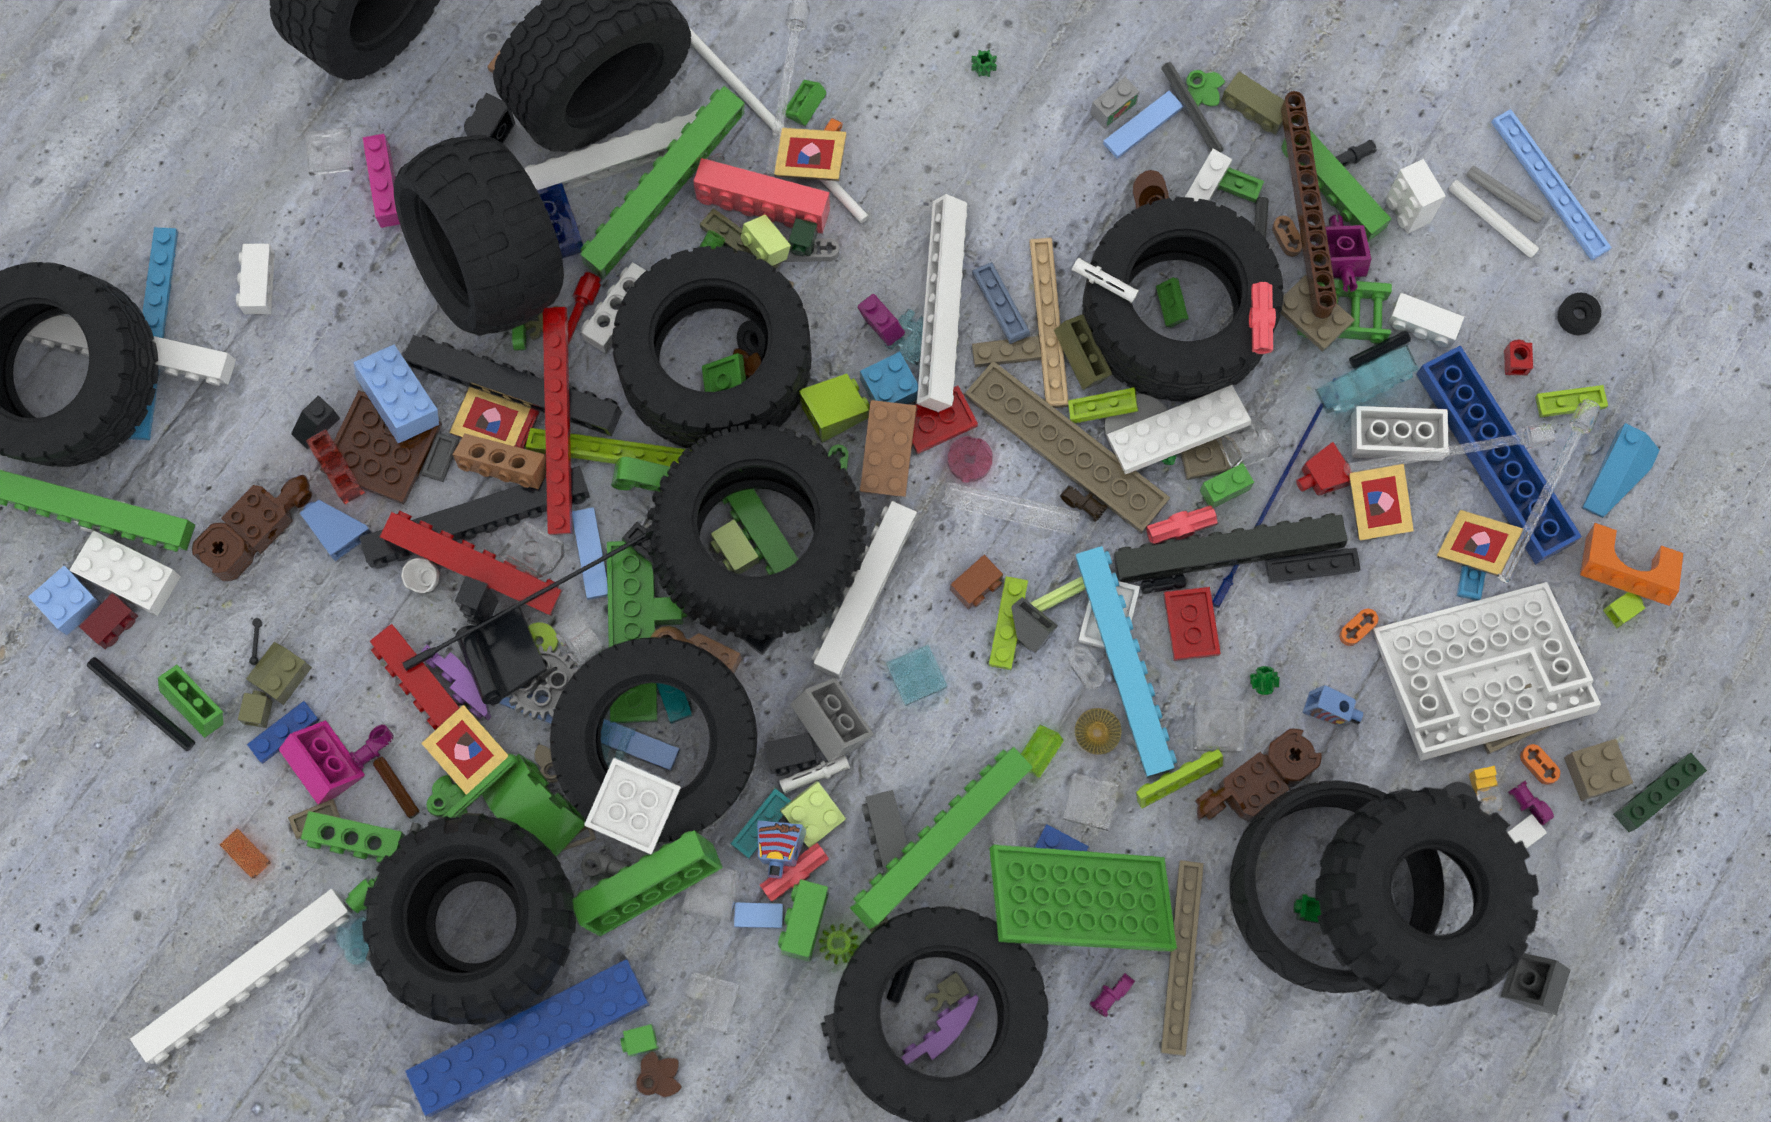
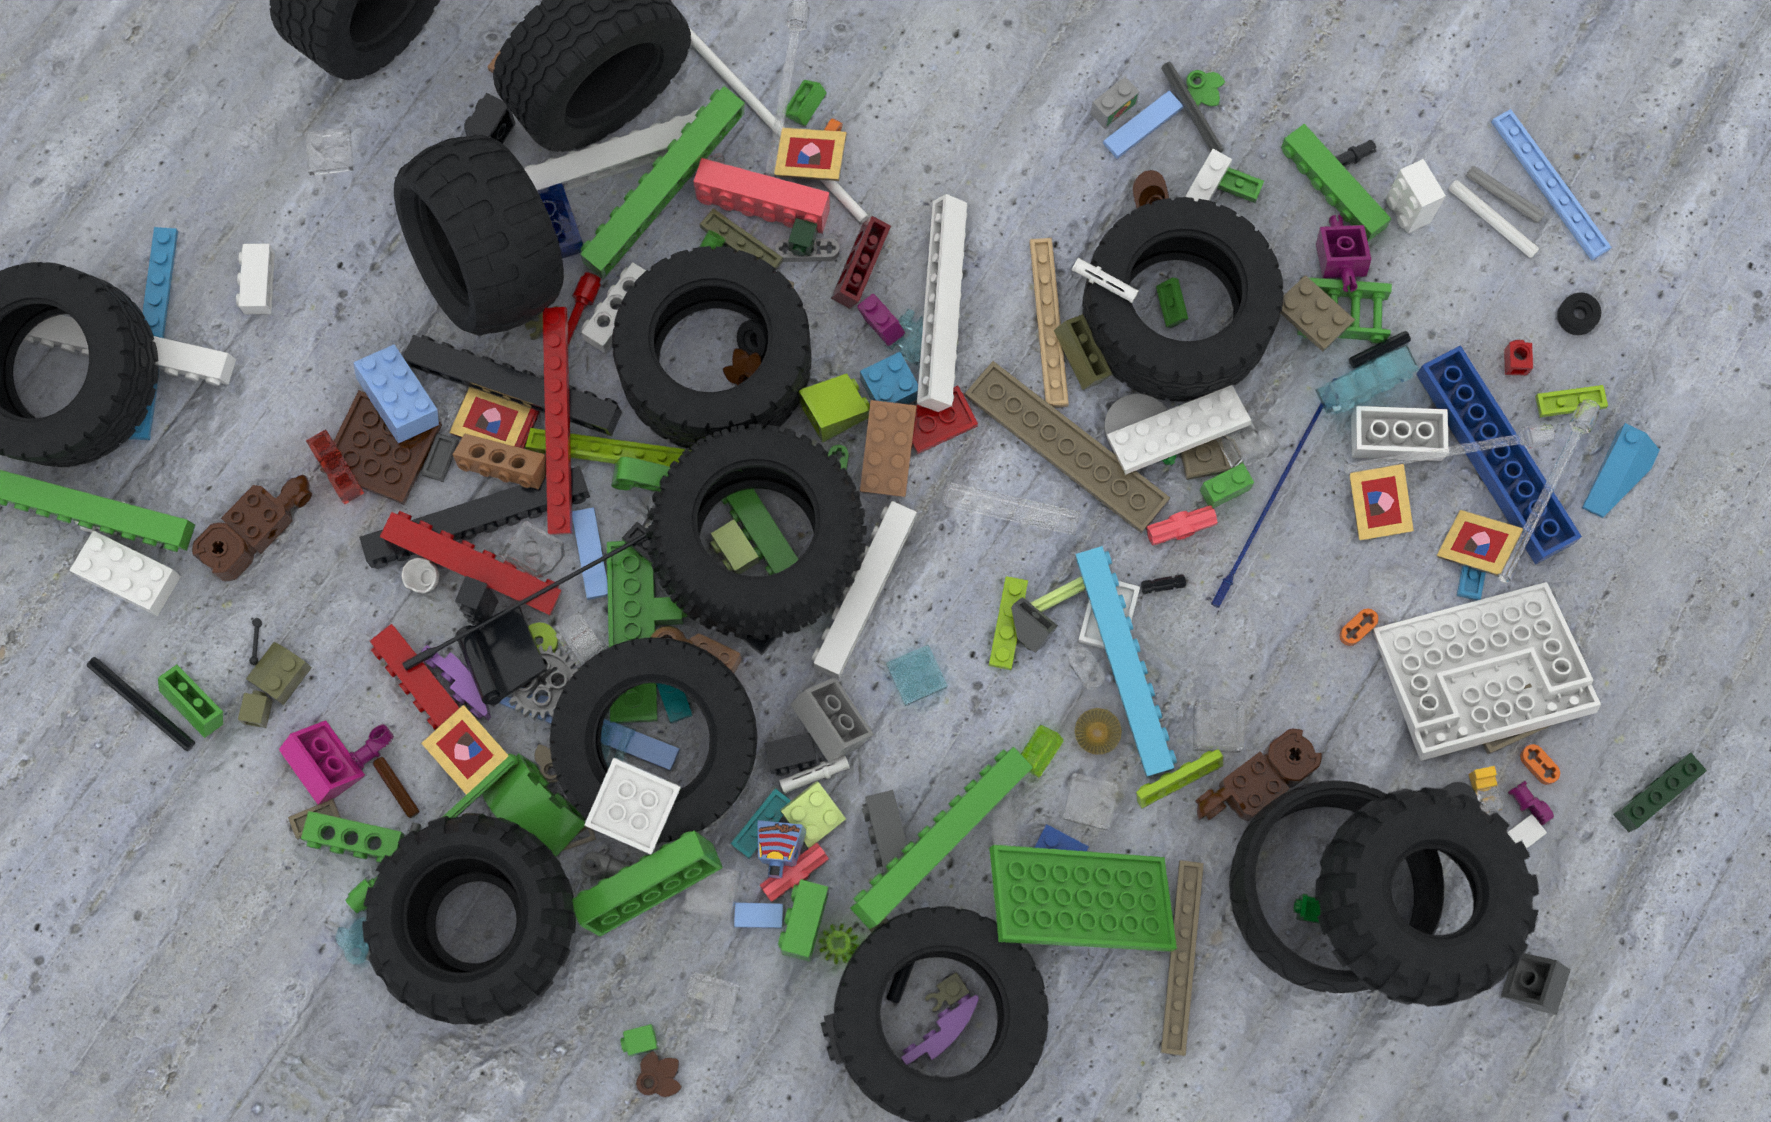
(65, 600): light blue brick -> none
(108, 621): dark red brick -> none
(241, 977): white brick -> none
(245, 853): clear orange plate -> none
(271, 739): blue plate -> none
(313, 420): black slope -> none
(334, 528): medium blue slope -> none
(381, 179): dark pink brick -> none
(446, 793): bright green plate -> none
(519, 338): bright green beam -> none
(527, 1038): blue brick -> none
(724, 373): bright green plate -> none
(765, 240): yellowish green brick -> none
(860, 262): none -> dark red brick
(966, 471): clear pink plate -> none
(977, 582): dark orange brick -> none
(984, 57): green gear -> none
(1000, 303): sand blue tile -> none
(1004, 353): dark tan plate -> none
(1088, 503): dark brown connector -> none
(1103, 405): lime plate -> none
(1109, 996): magenta connector -> none
(1191, 623): red plate -> none
(1230, 549): pearl dark grey brick -> none
(1254, 102): olive brick -> none
(1261, 215): dark grey axle -> none
(1262, 318): coral piece -> none
(1264, 680): green gear -> none
(1283, 238): medium nougat beam -> none
(1305, 212): reddish brown beam -> none
(1312, 565): black plate -> none
(1324, 472): red torso -> none
(1332, 706): medium blue torso -> none
(1425, 320): white brick -> none
(1598, 770): dark tan brick -> none
(1604, 566): orange arch -> none
(1624, 609): lime brick -> none

